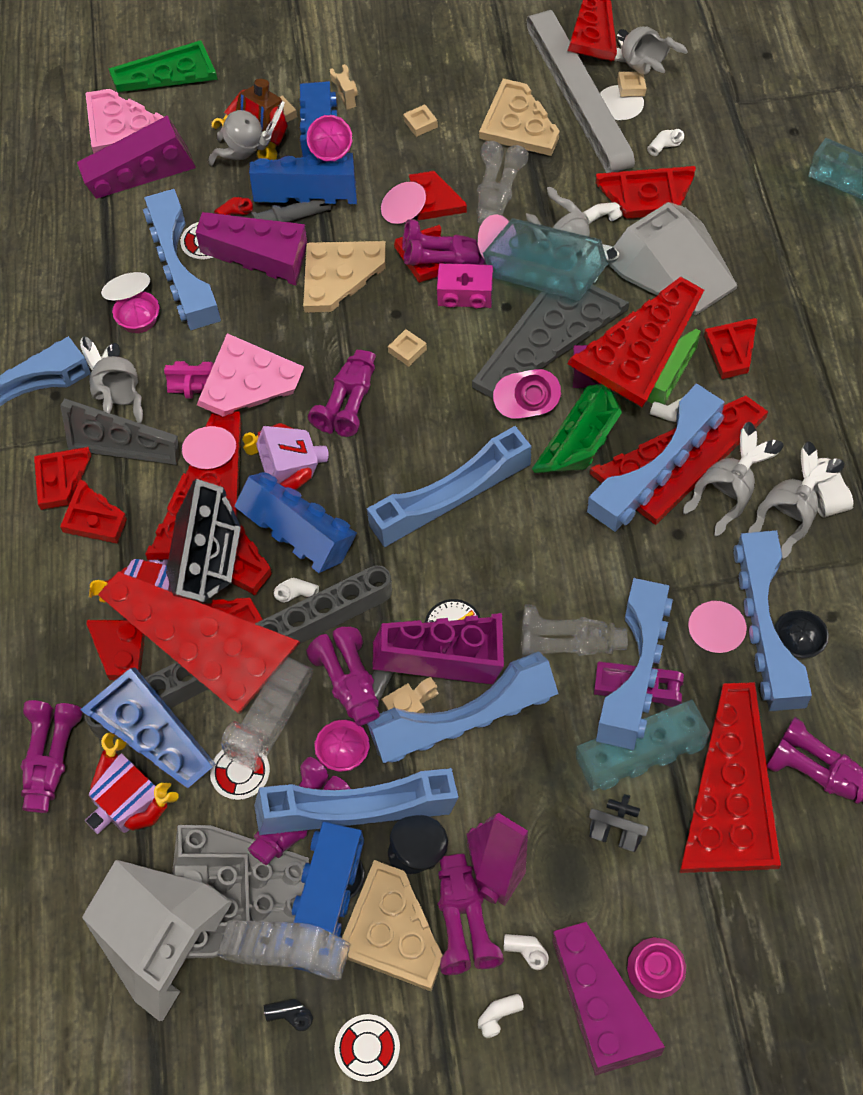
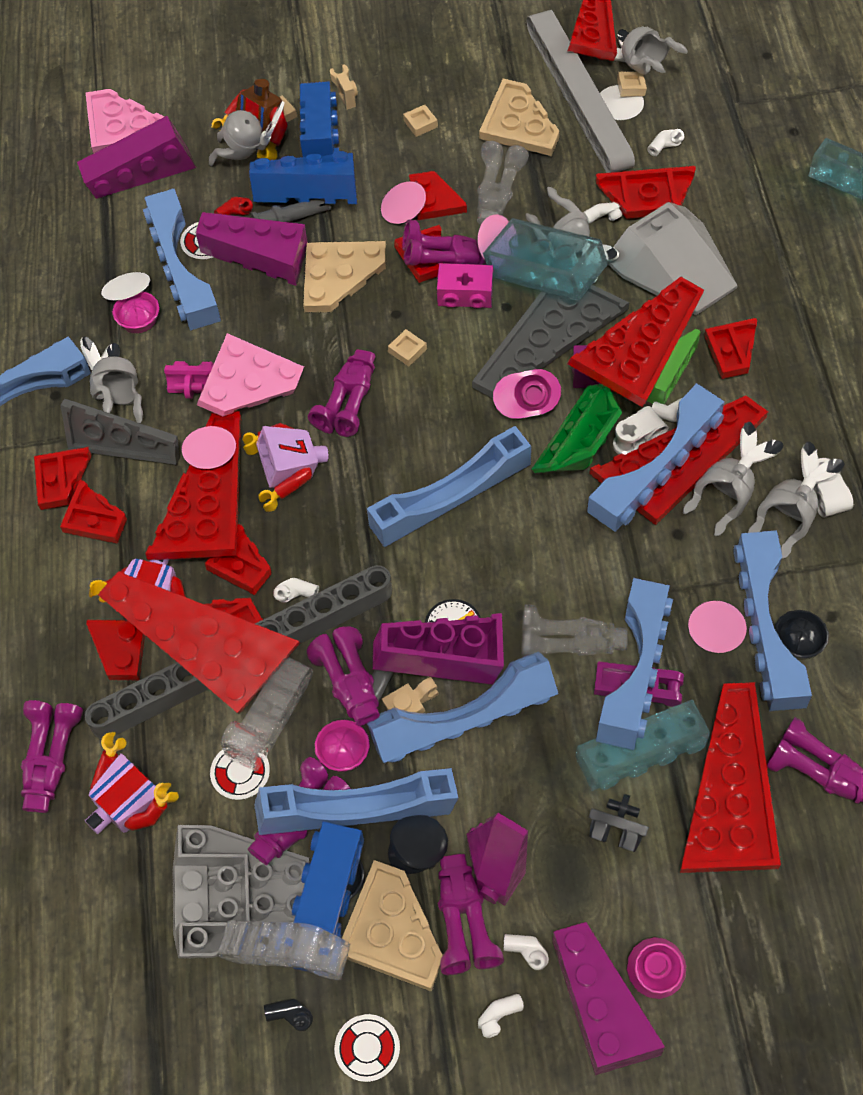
(149, 726): wedge -> none
(149, 926): light grey wedge -> none
(172, 67): green wing -> none
(203, 543): black wedge -> none
(296, 521): blue wedge -> none
(329, 138): dark pink hat -> none
(638, 430): none -> white piece

